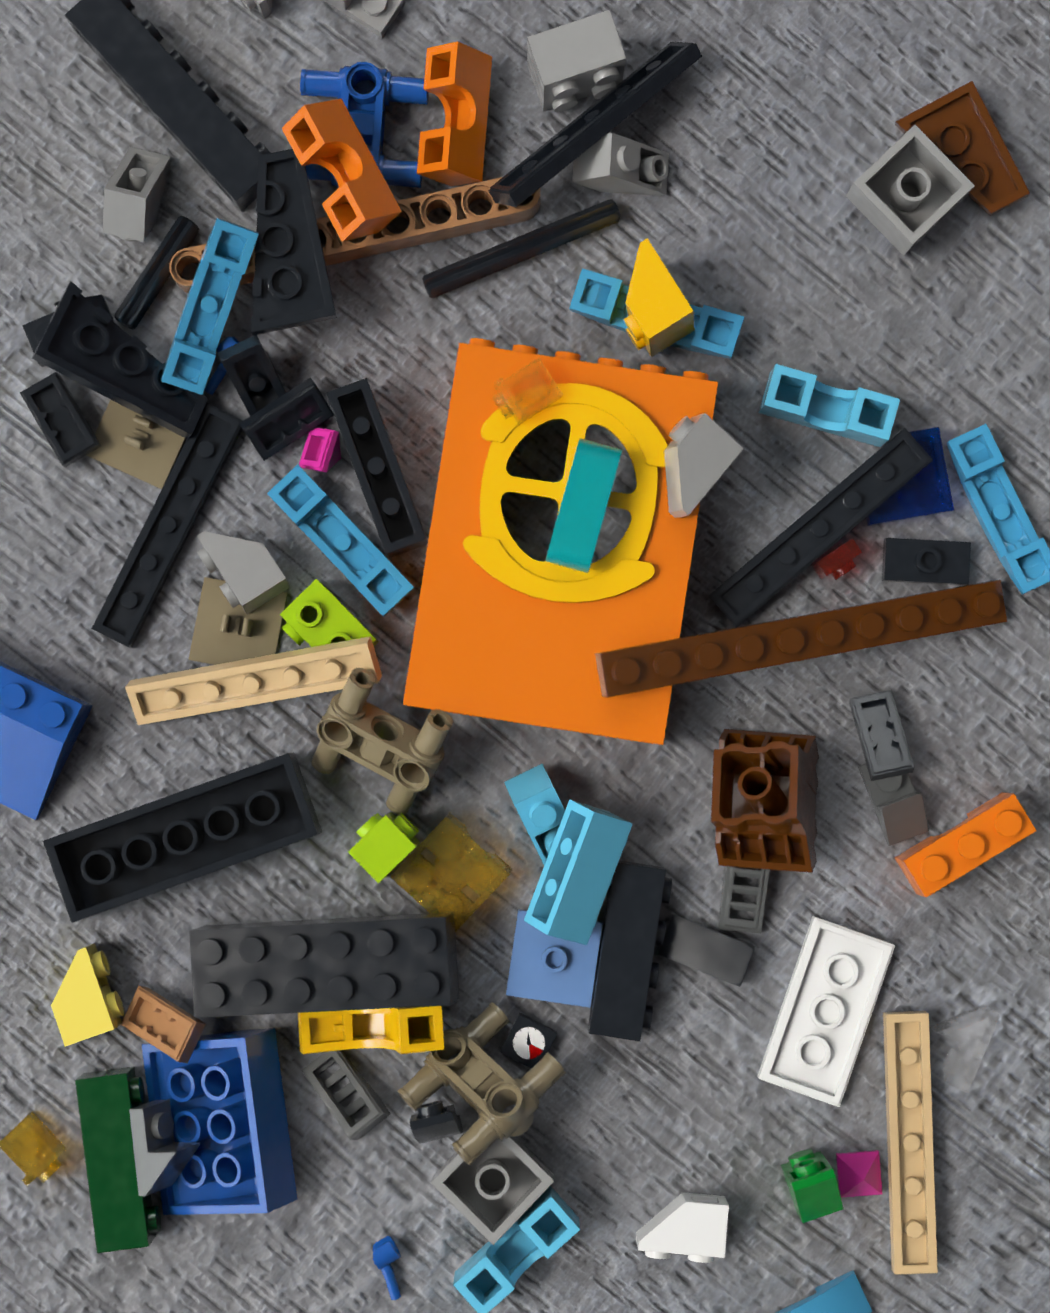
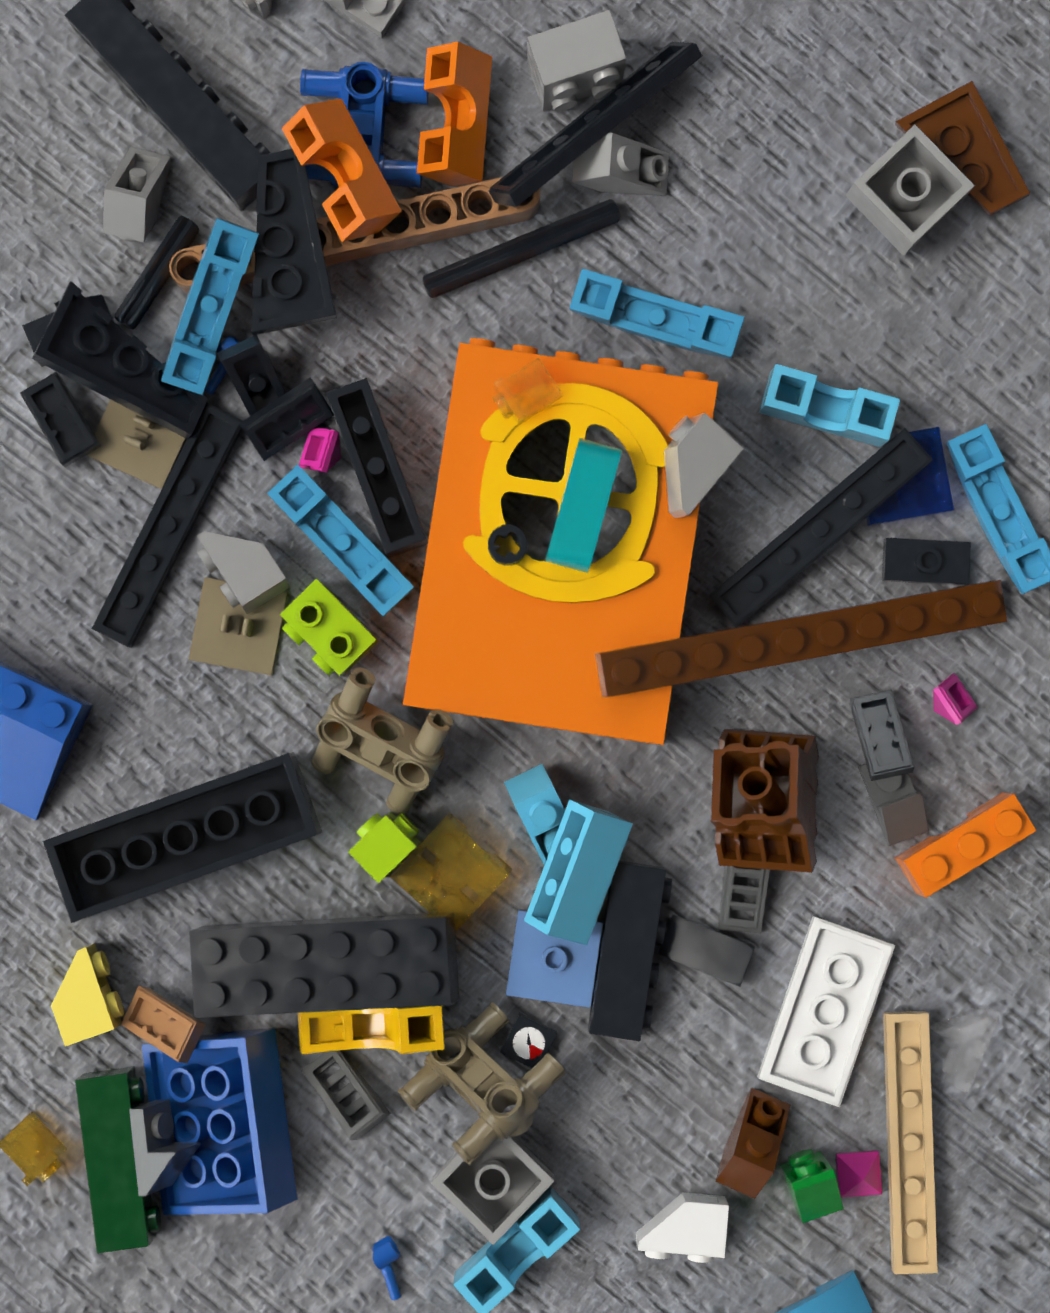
(250, 681): tan plate -> none
(435, 1122): black slope -> none
(510, 558): none -> black bush
(655, 304): yellow slope -> none
(753, 1144): none -> reddish brown slope
(838, 561): clear red plate -> none
(953, 700): none -> dark pink slope

